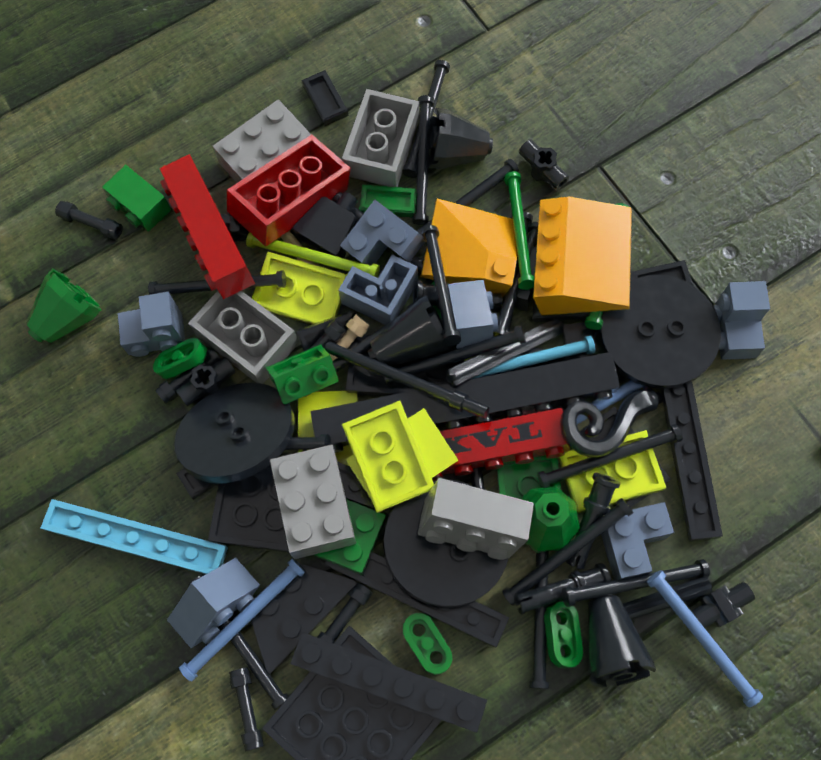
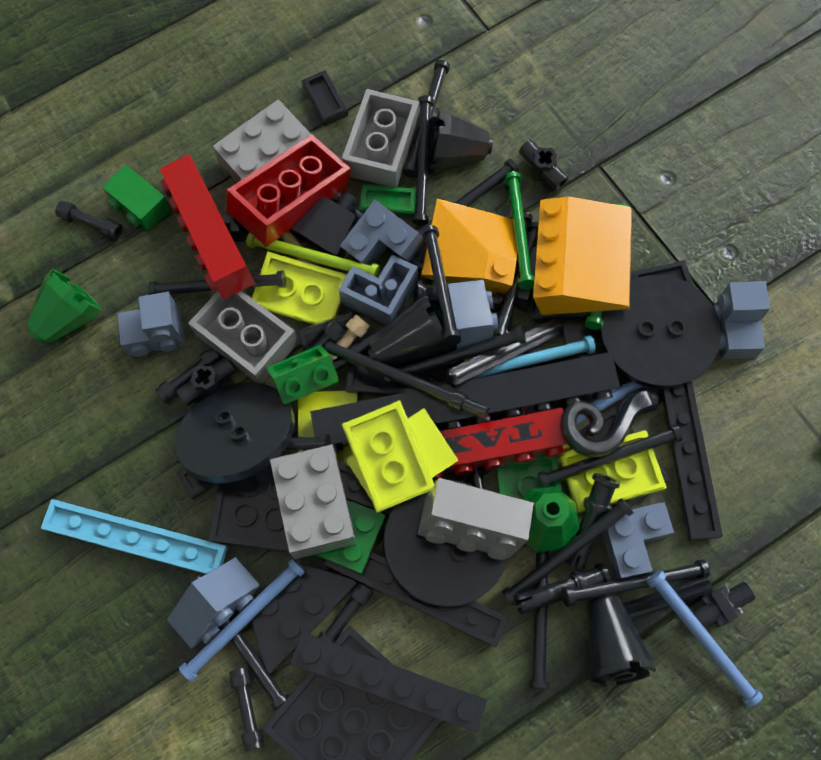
(180, 358): green plate -> none
(428, 643): green plate -> none
(564, 634): green plate -> none

